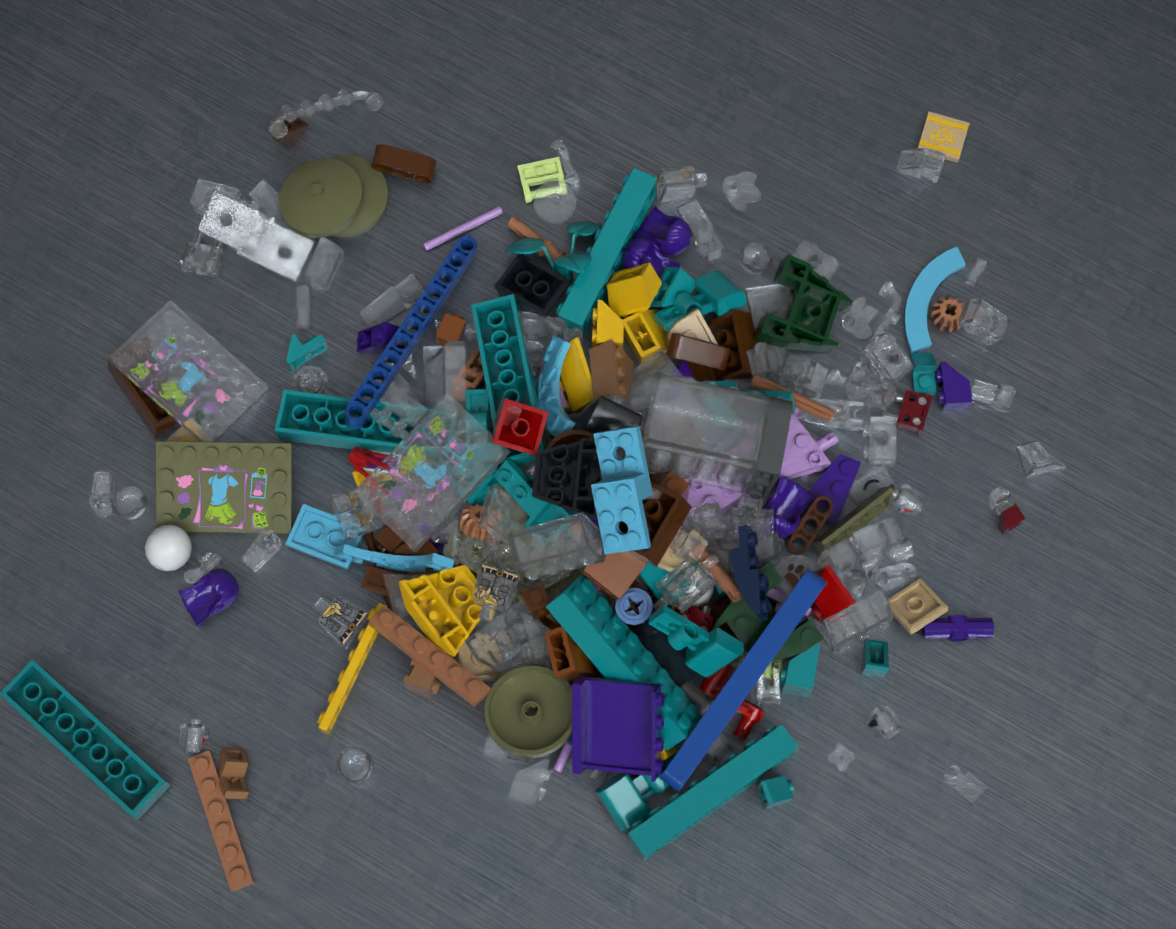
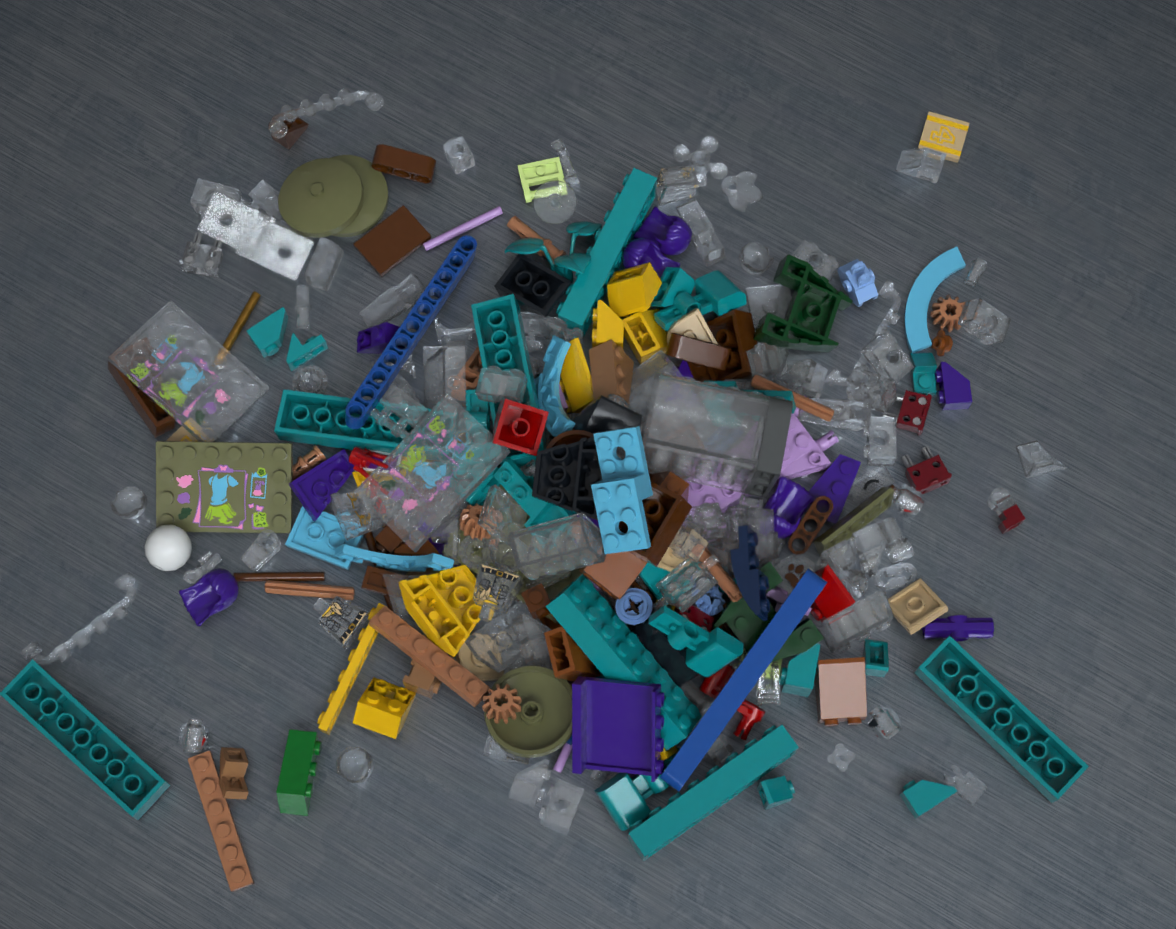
(81, 637): none -> clear bar
(102, 490): clear piece -> none
(241, 320): none -> pearl gold bar
(269, 333): none -> teal slope
(279, 576): none -> reddish brown bar
(297, 772): none -> green wedge
(305, 464): none -> nougat pin
(309, 590): none -> nougat axle
(319, 483): none -> dark purple wing
(383, 707): none -> yellow slope
(392, 241): none -> reddish brown tile
(451, 329): dark orange brick -> none
(461, 162): none -> clear brick
(497, 697): none -> nougat gear
(499, 385): none -> clear brick
(562, 820): none -> clear brick
(709, 145): none -> clear piece
(711, 607): none -> medium blue gear
(841, 691): none -> slope
(858, 282): none -> light blue hinge
(860, 317): clear plate -> none
(925, 795): none -> teal slope
(927, 475): none -> dark red piece
(942, 343): none -> dark orange plate
(998, 396): clear piece -> none
(1001, 719): none -> teal brick

